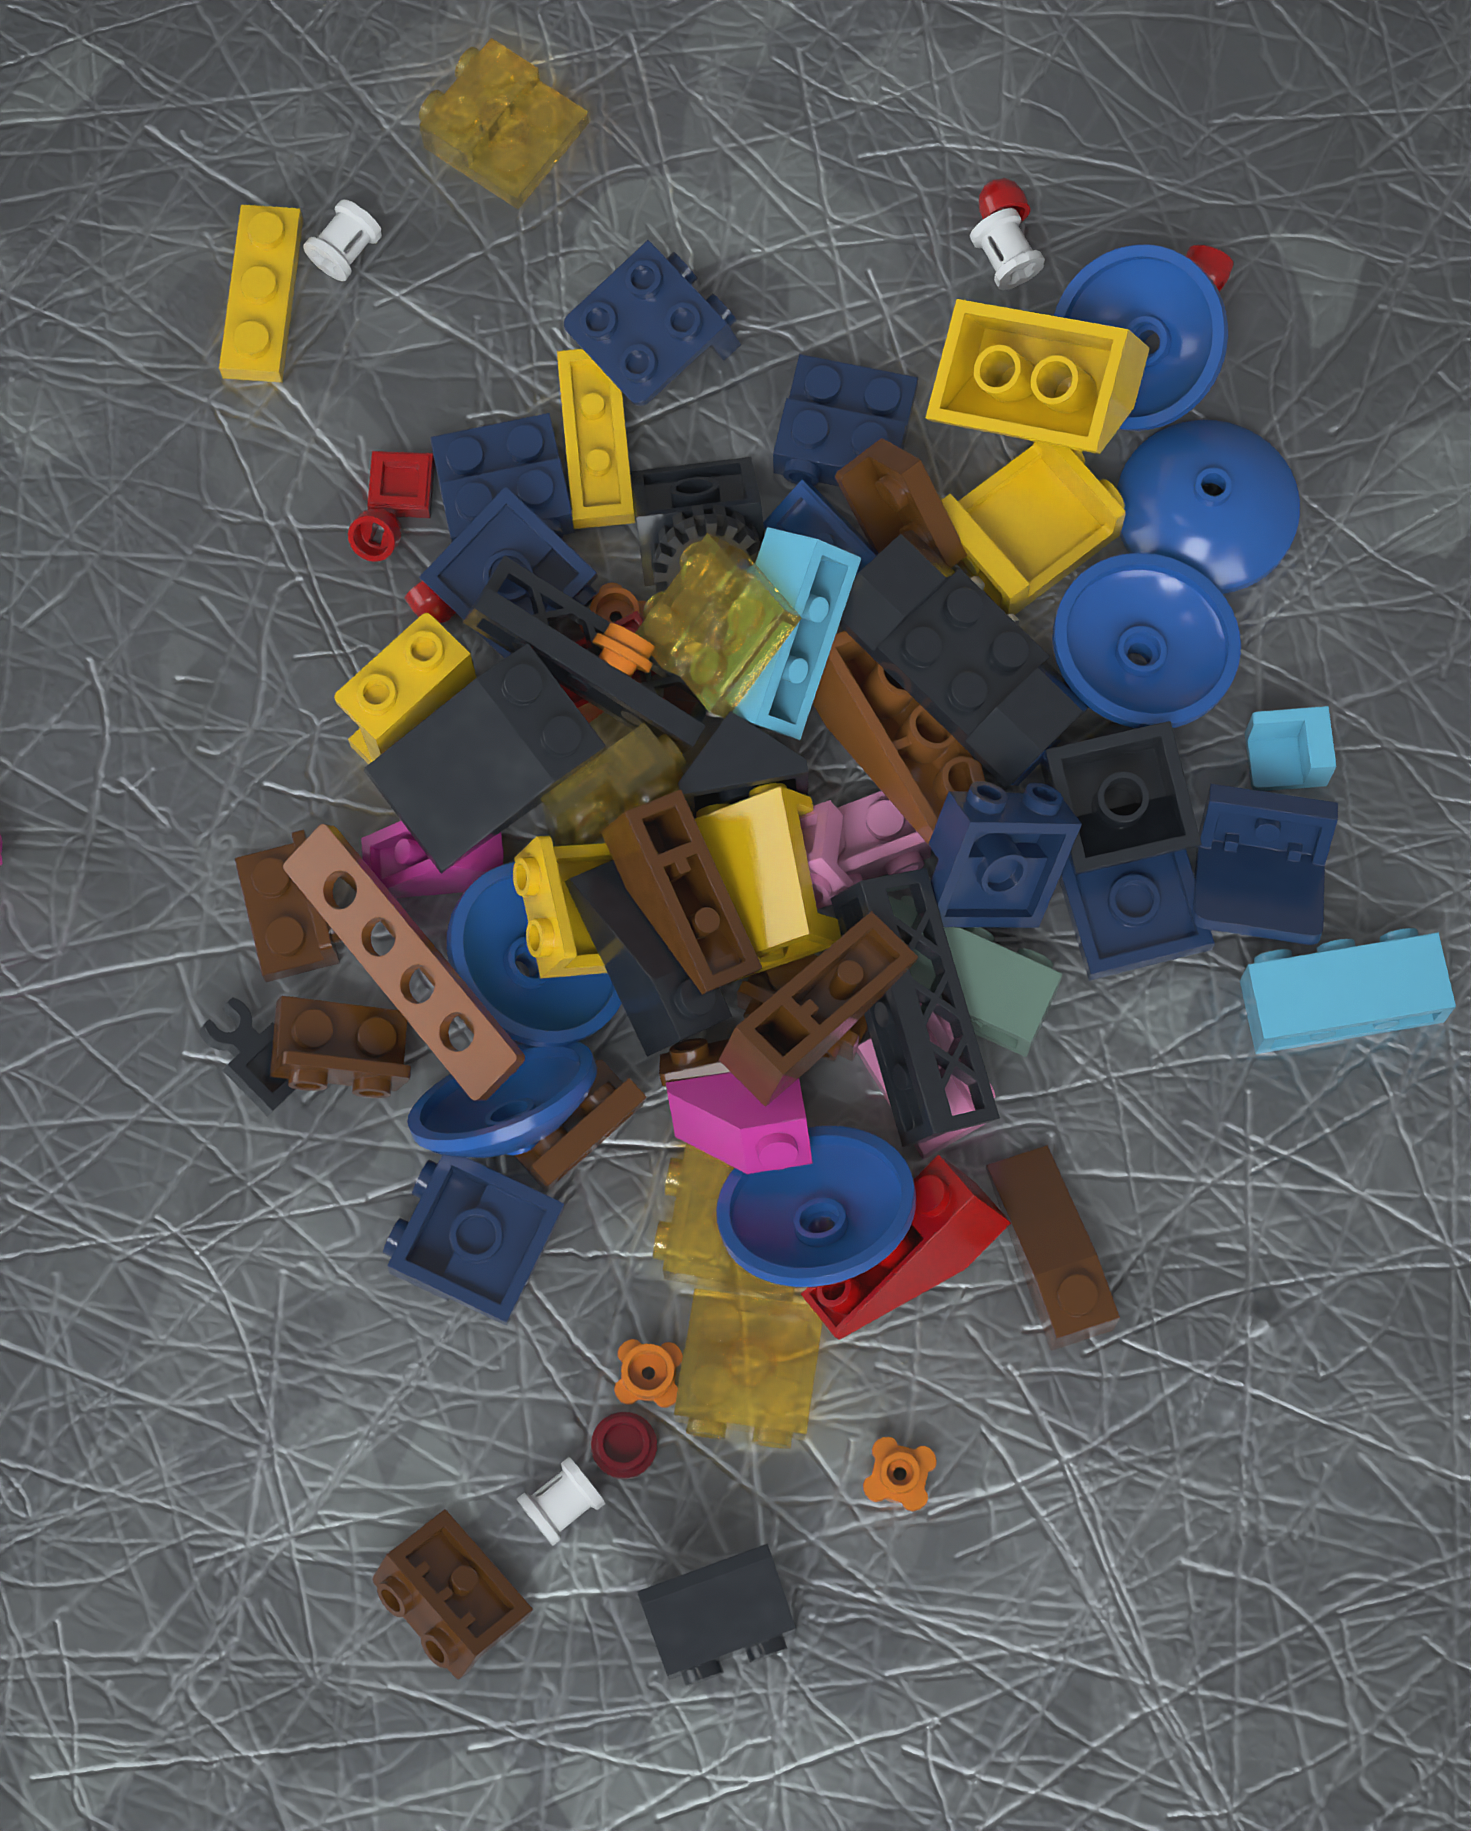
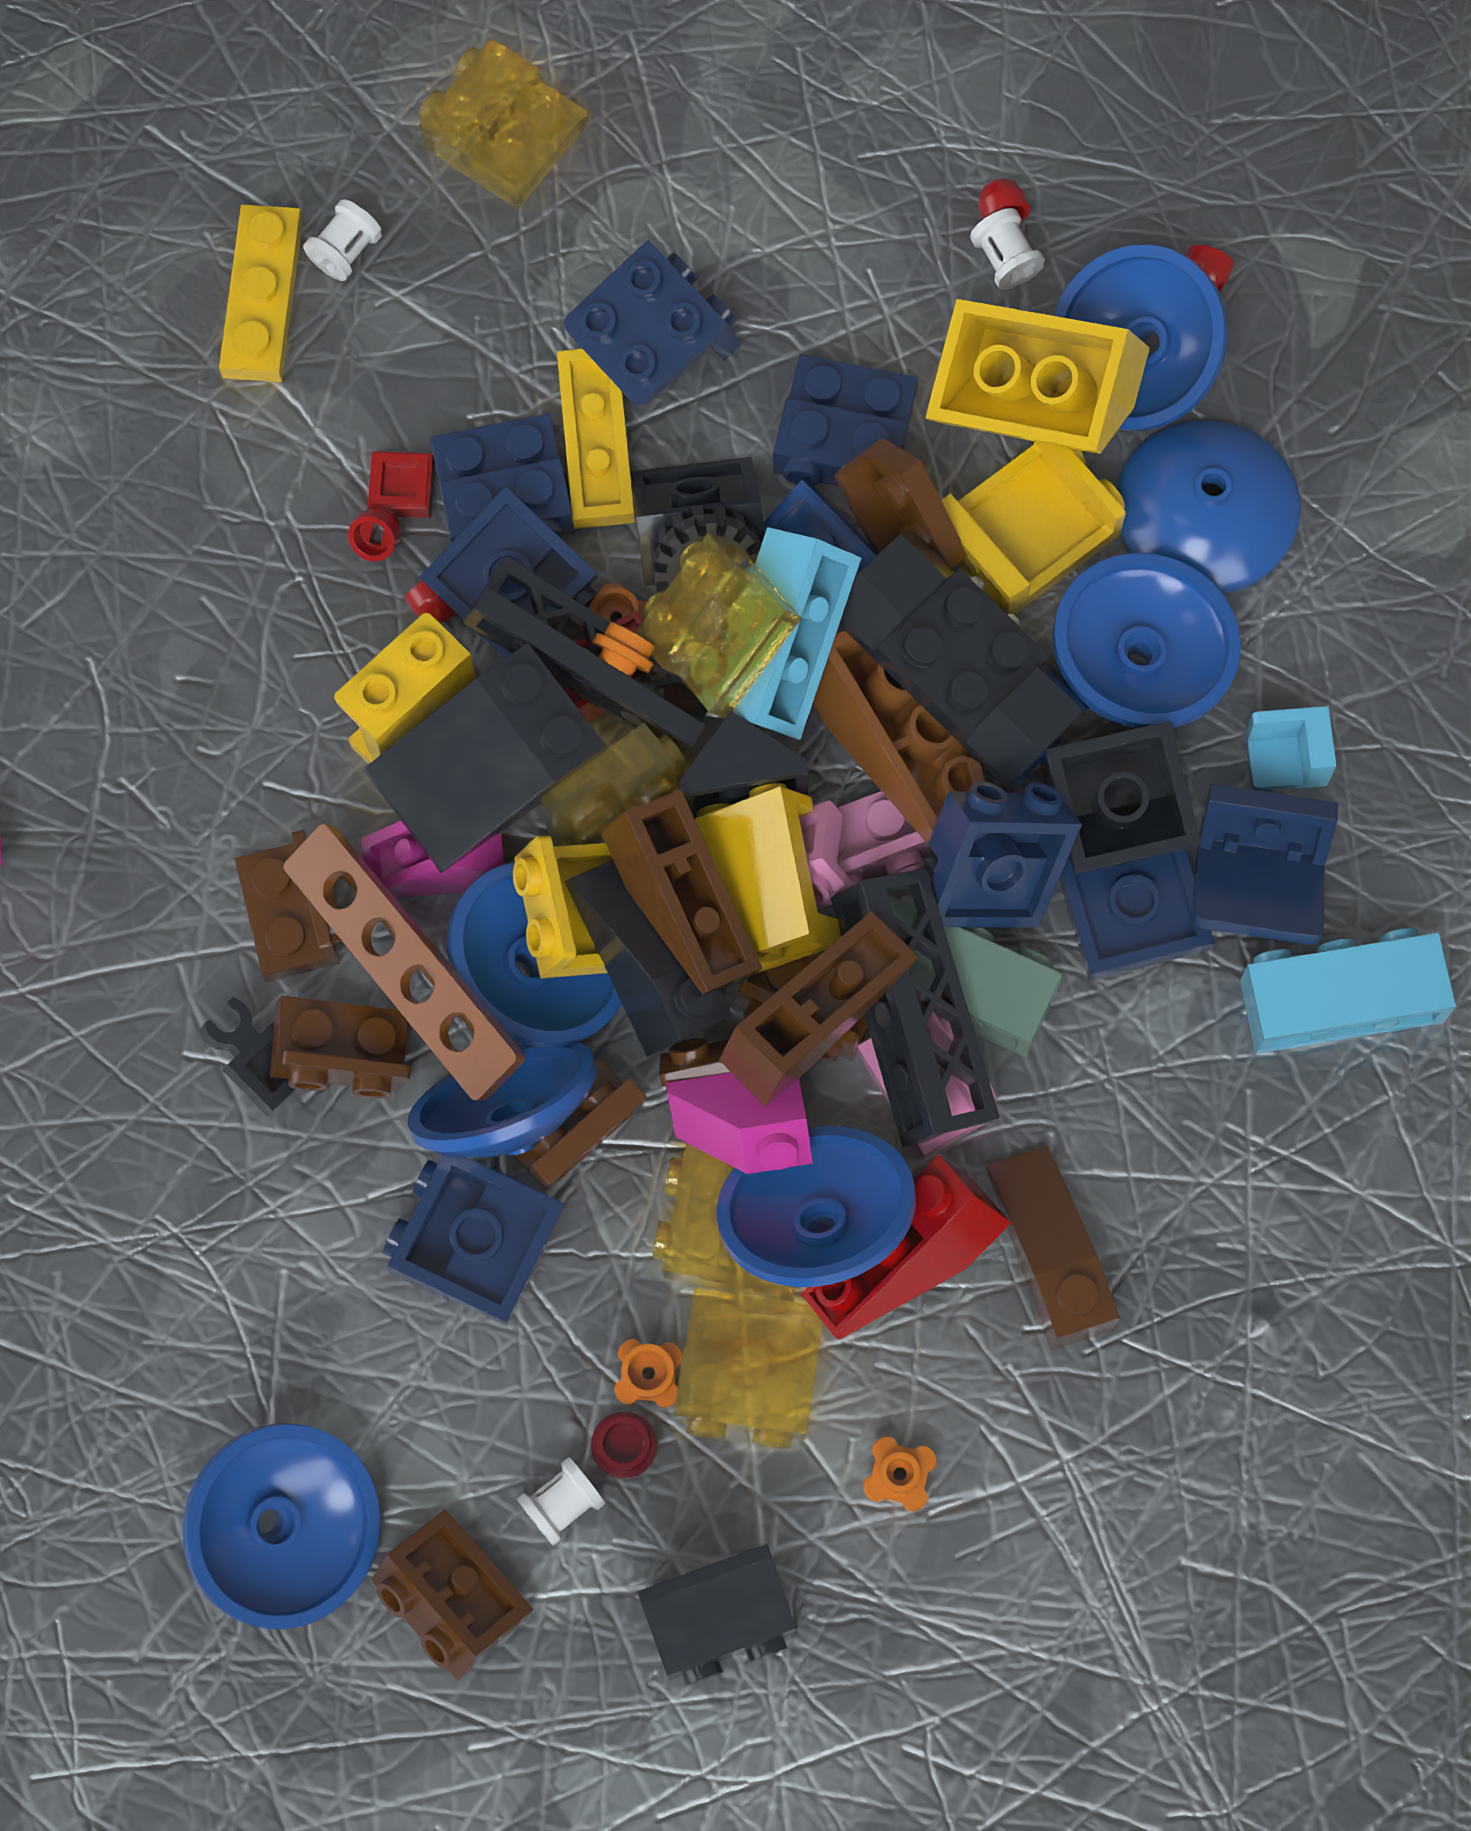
(320, 1535): none -> blue dish

